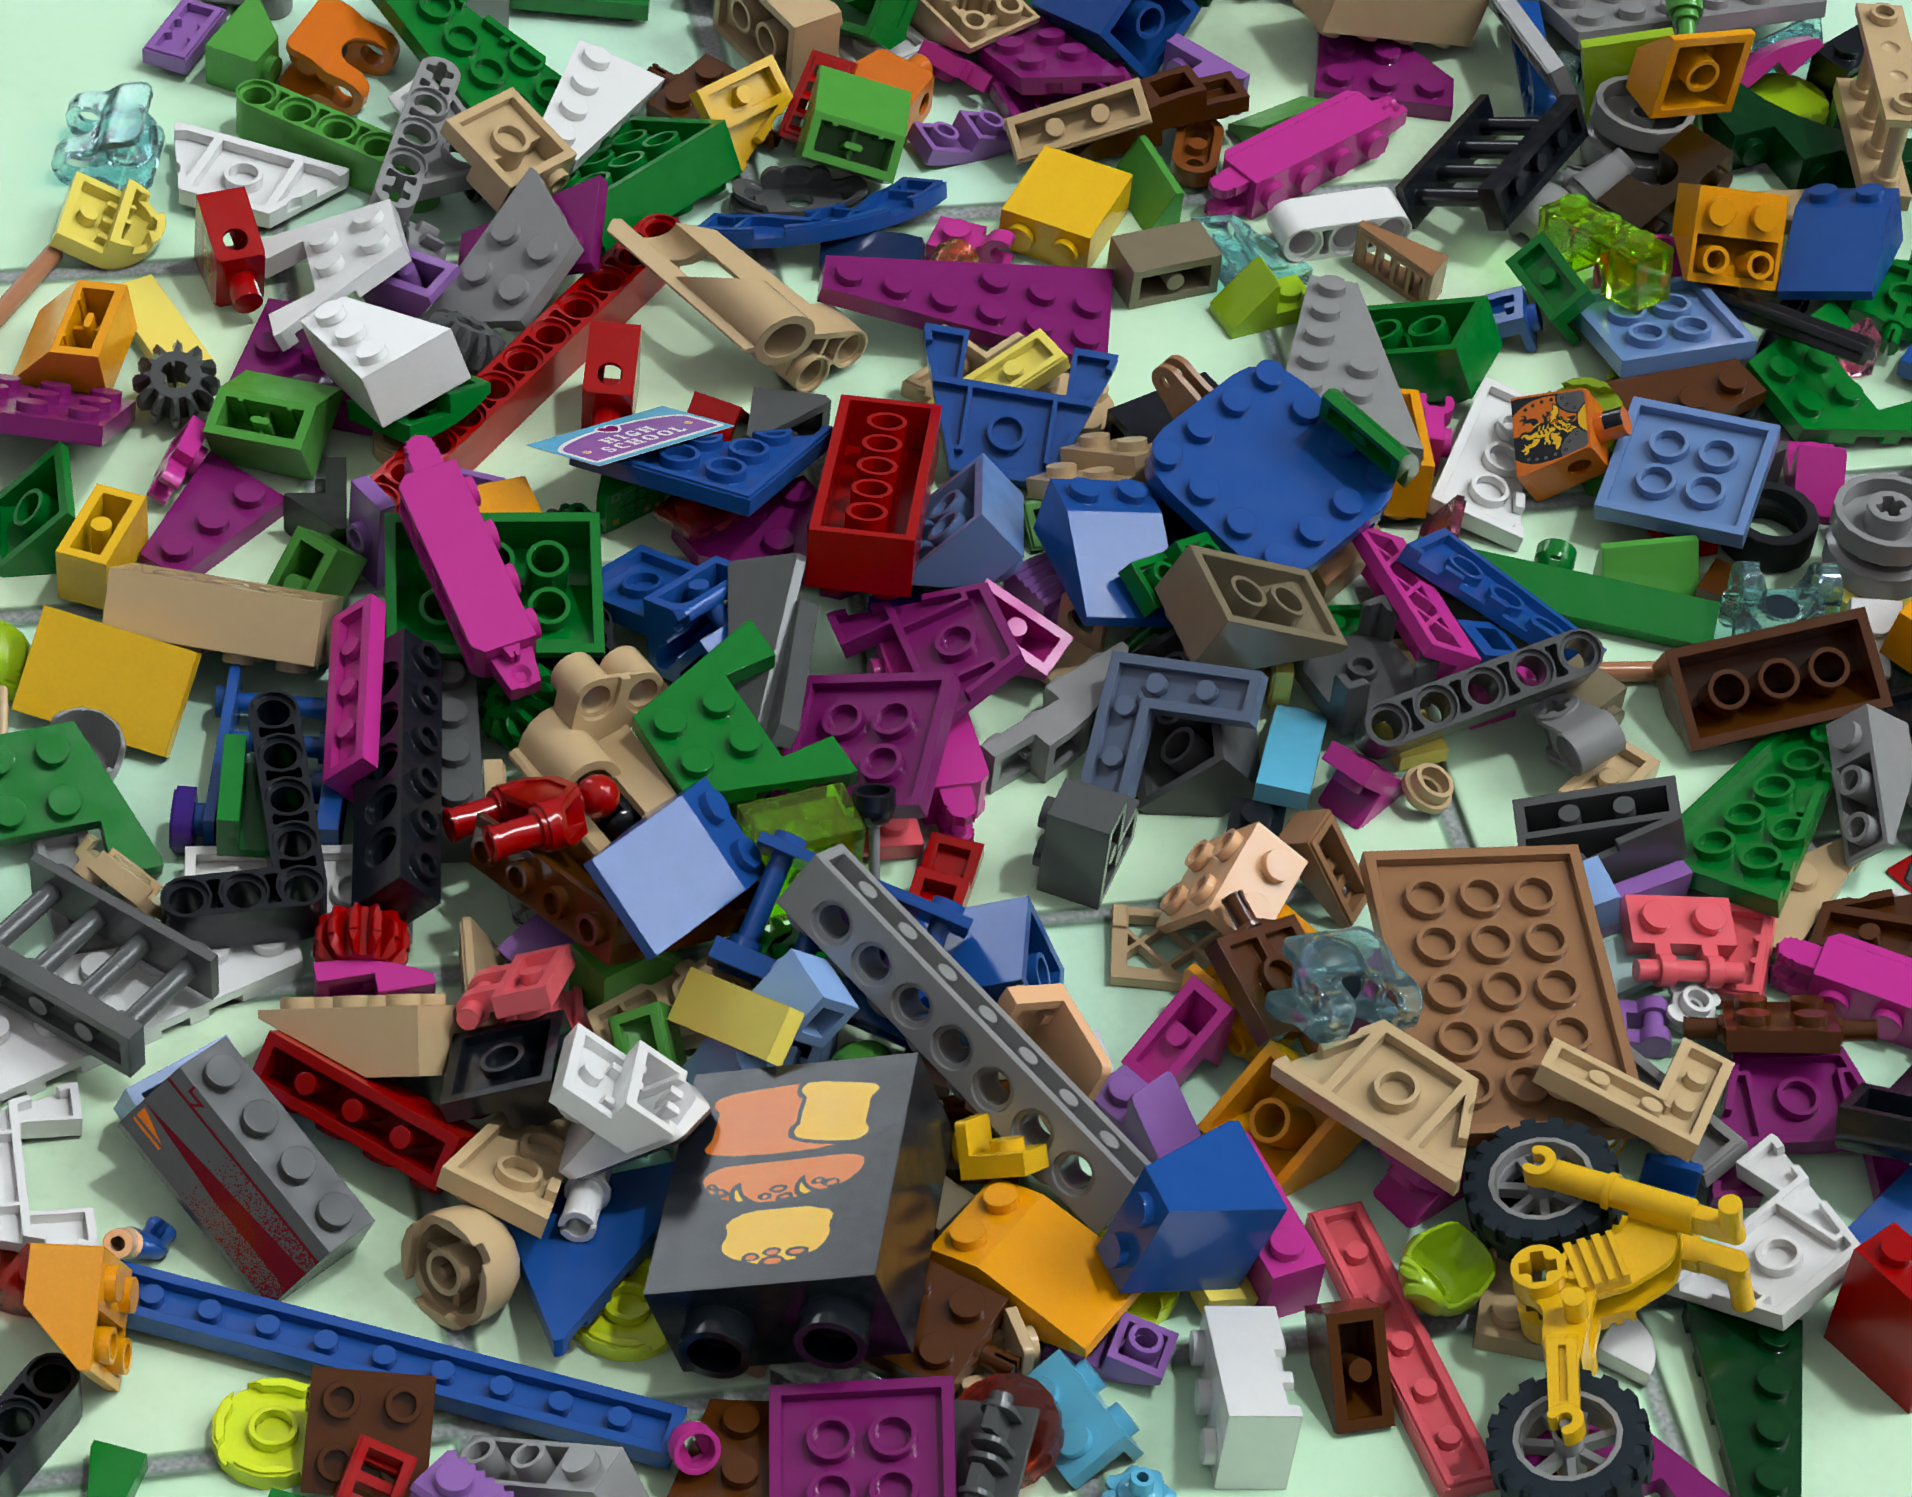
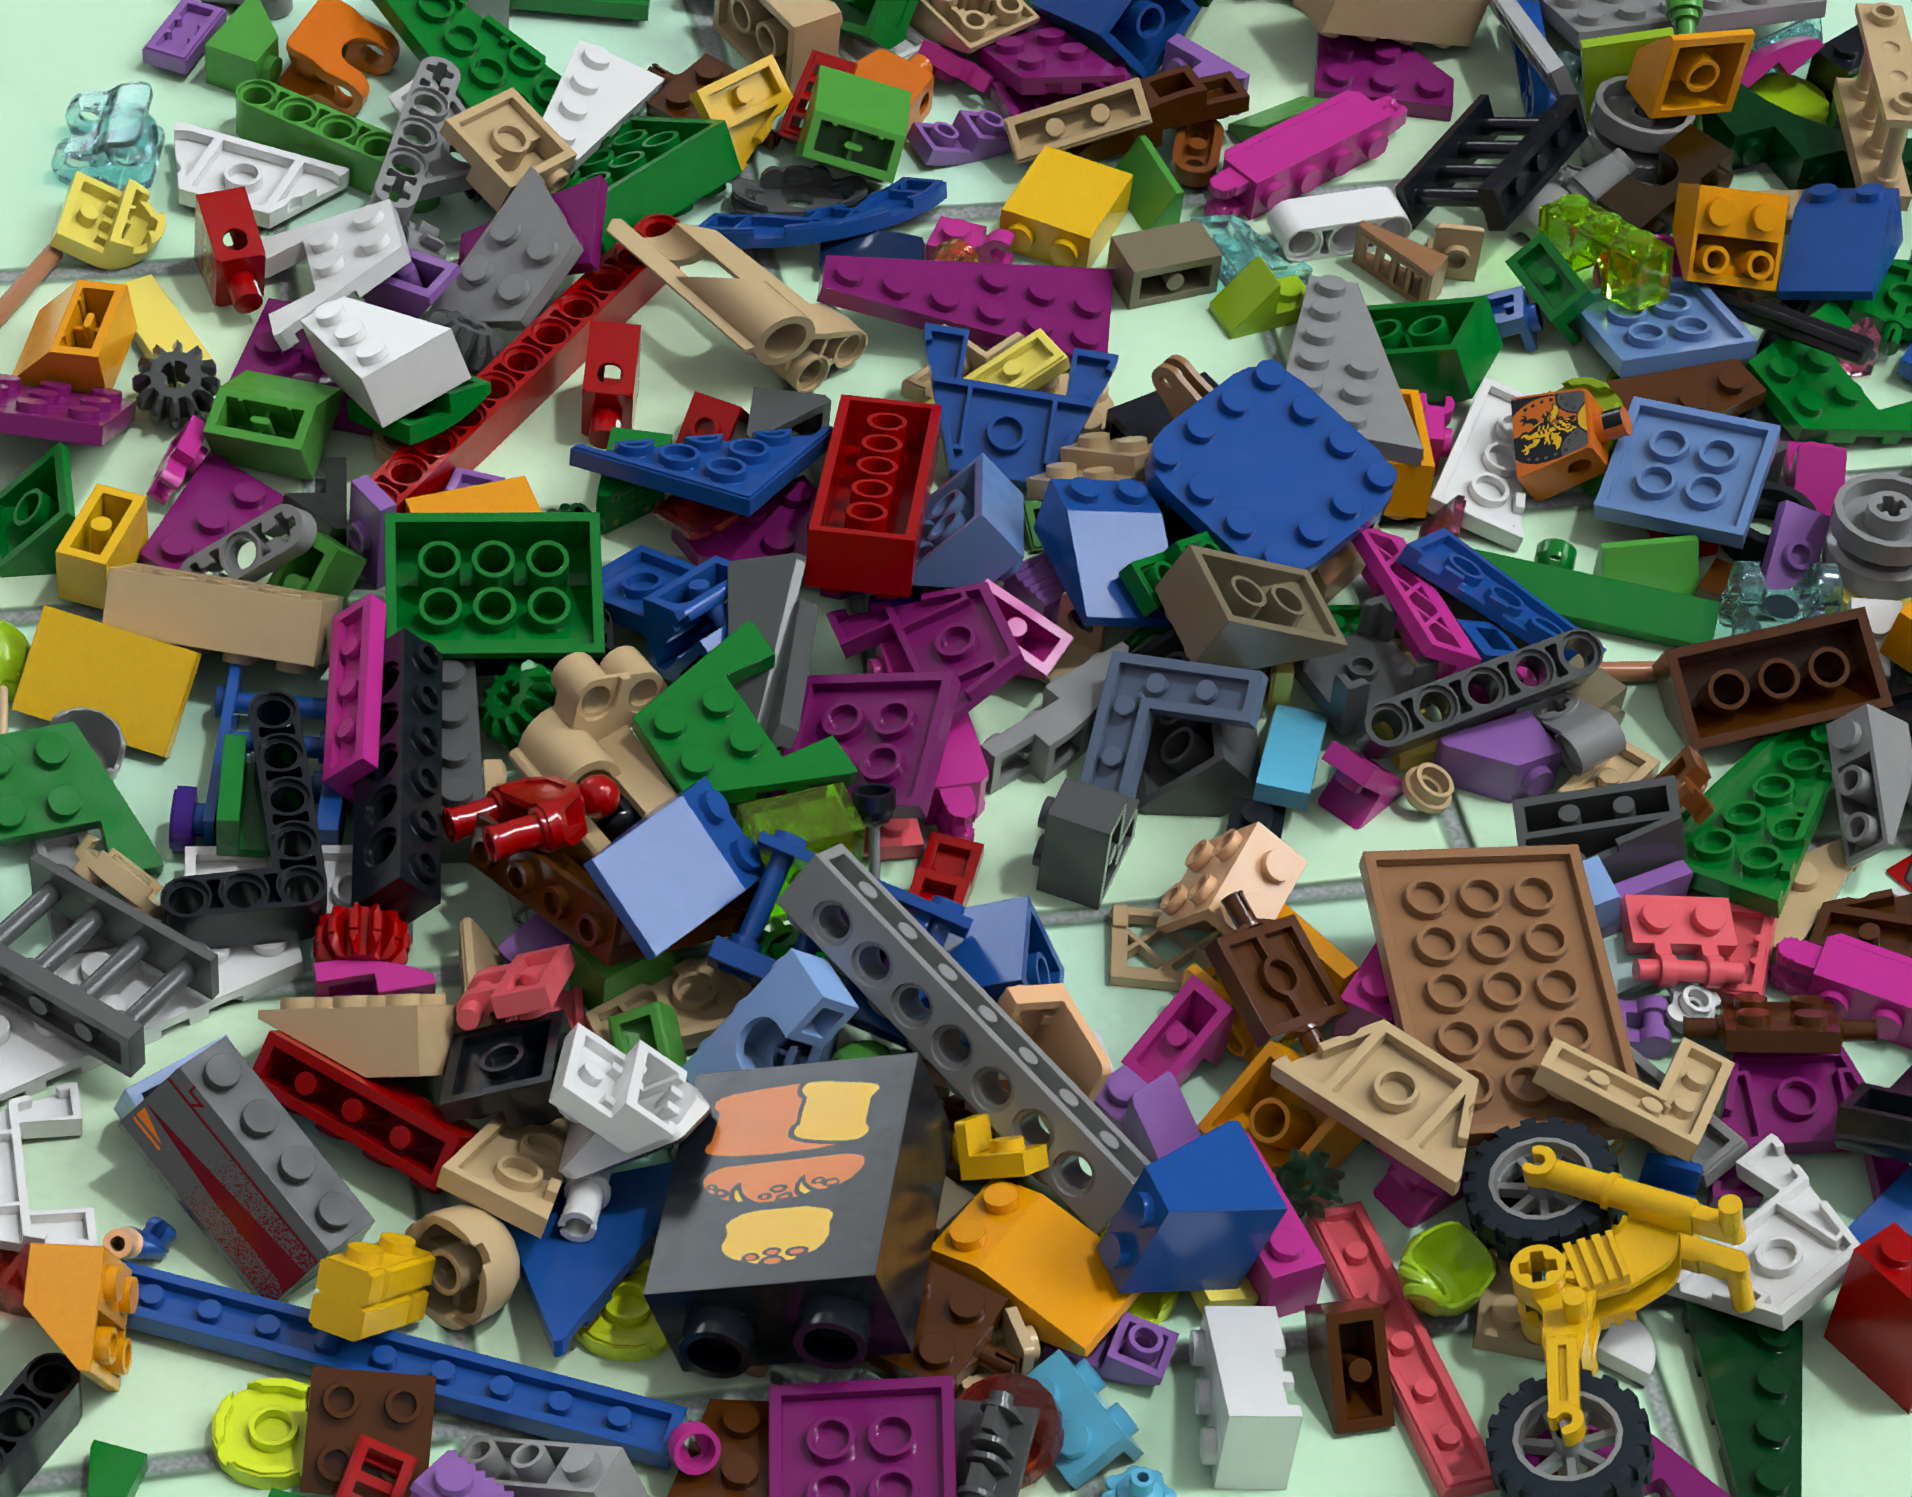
(269, 554): none -> light grey beam
(372, 1287): none -> yellow brick
(467, 570): dark pink hinge -> none
(630, 435): sticker -> none
(736, 1016): light yellow tile -> none
(1324, 1183): none -> clear green gear
(1329, 865): medium nougat slope -> none
(1342, 978): clear light blue piece -> none
(1368, 437): green slope -> none
(1462, 246): none -> tan bracket
(1501, 758): none -> medium lavender slope
(1691, 782): none -> dark orange plate
(1793, 544): none -> medium lavender plate

